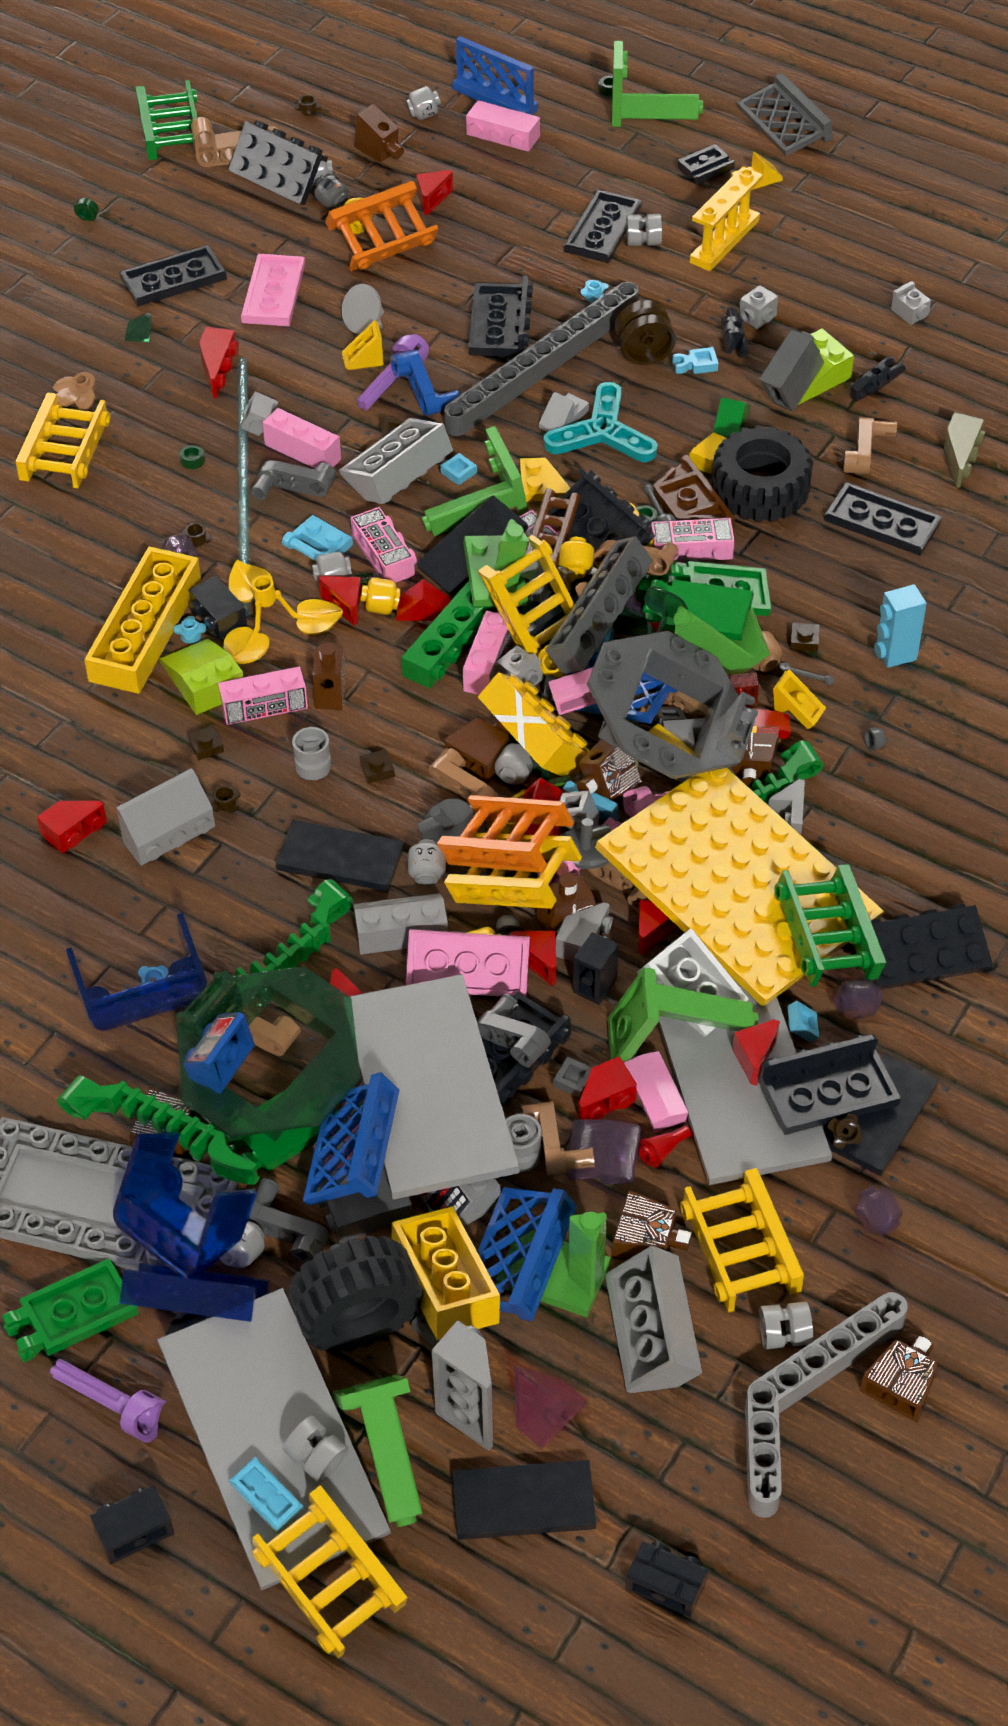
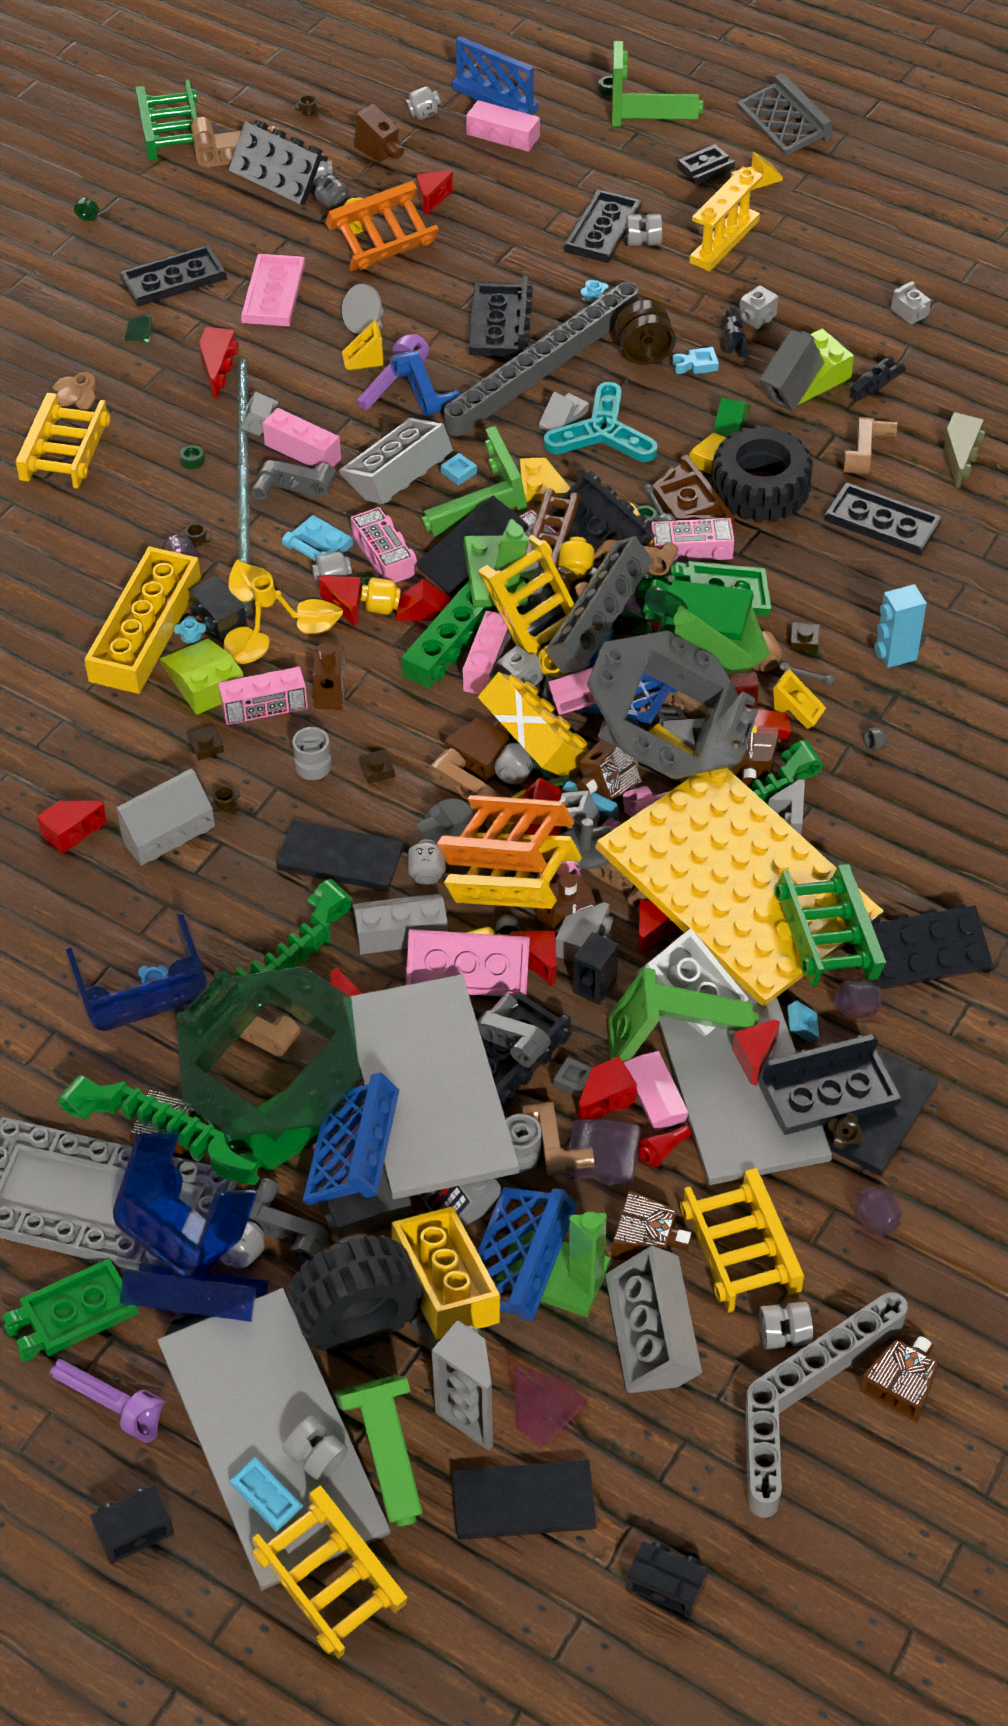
(220, 1051): blue slope -> none

